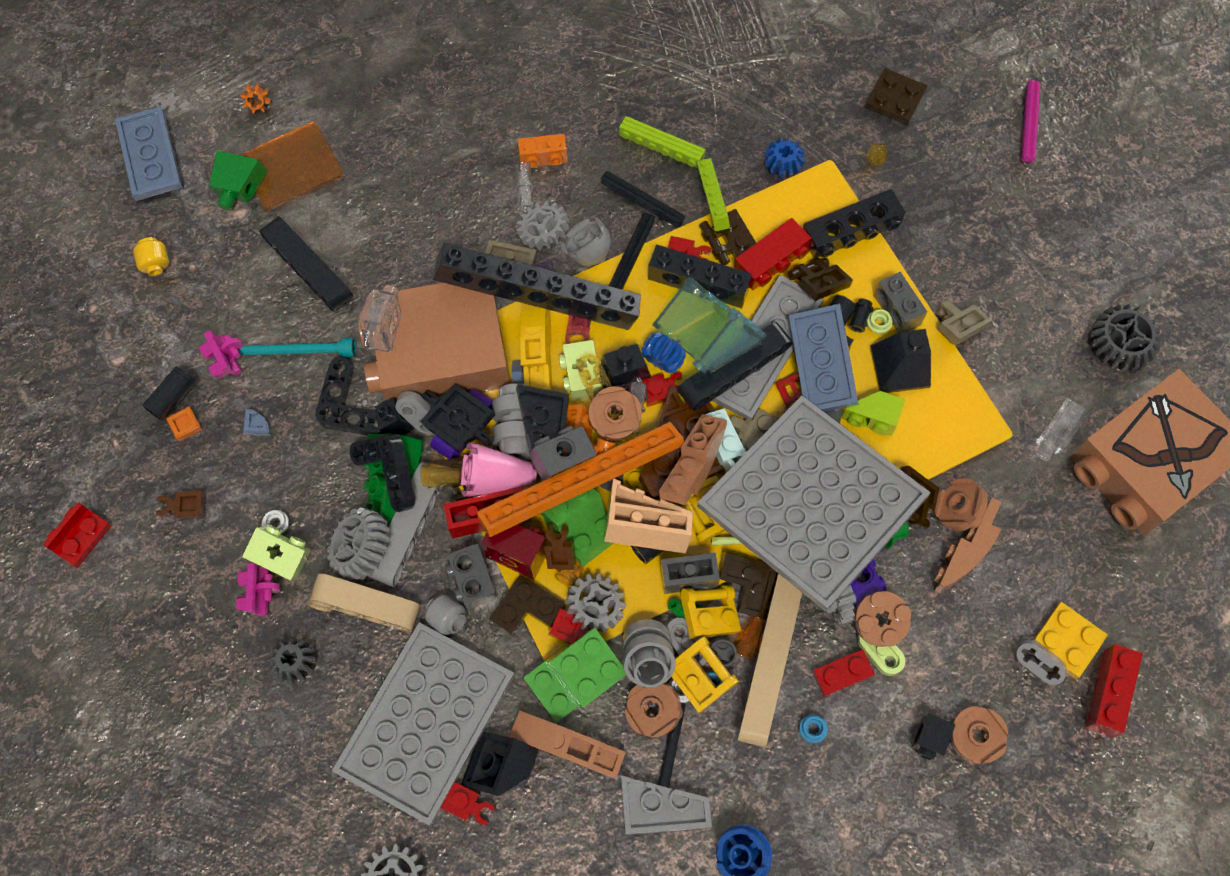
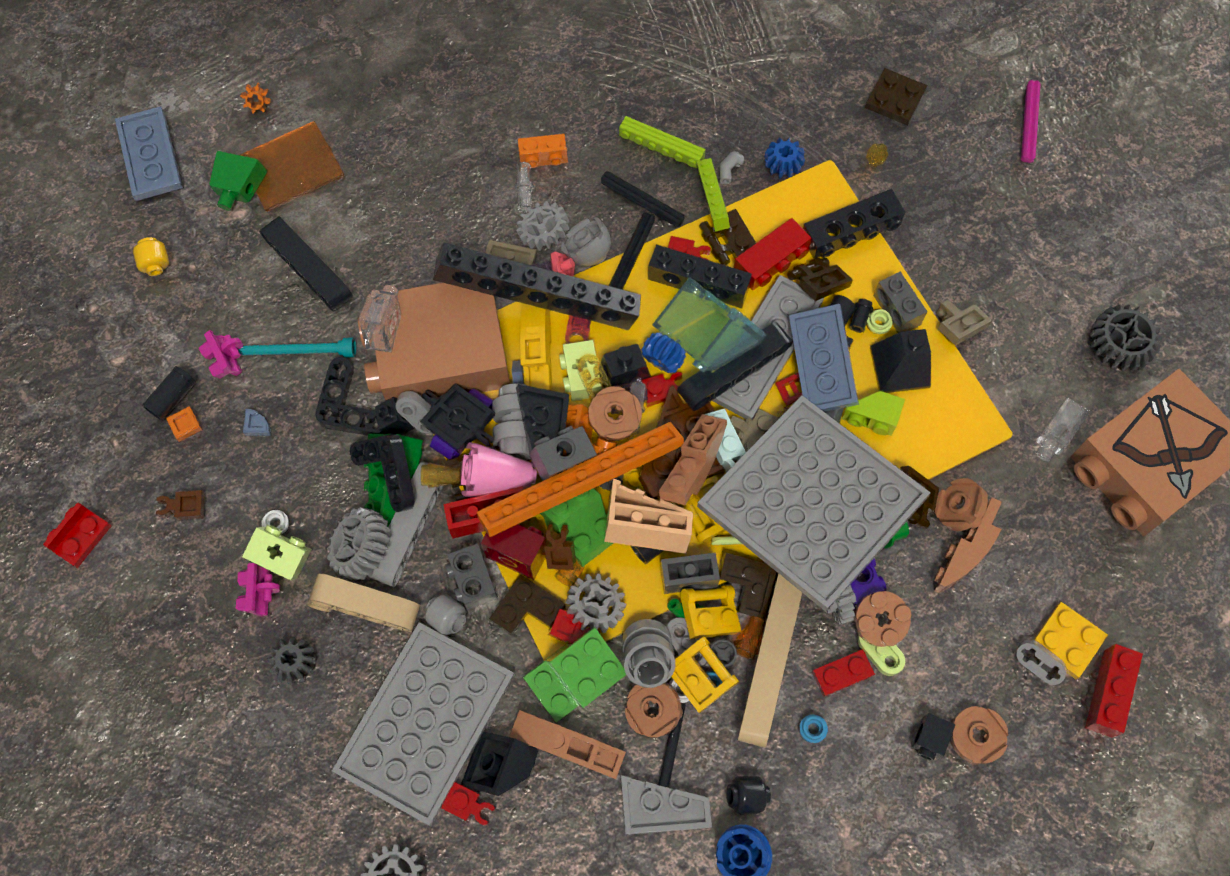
(562, 264): none -> coral piece
(731, 160): none -> light grey arm
(748, 795): none -> black head

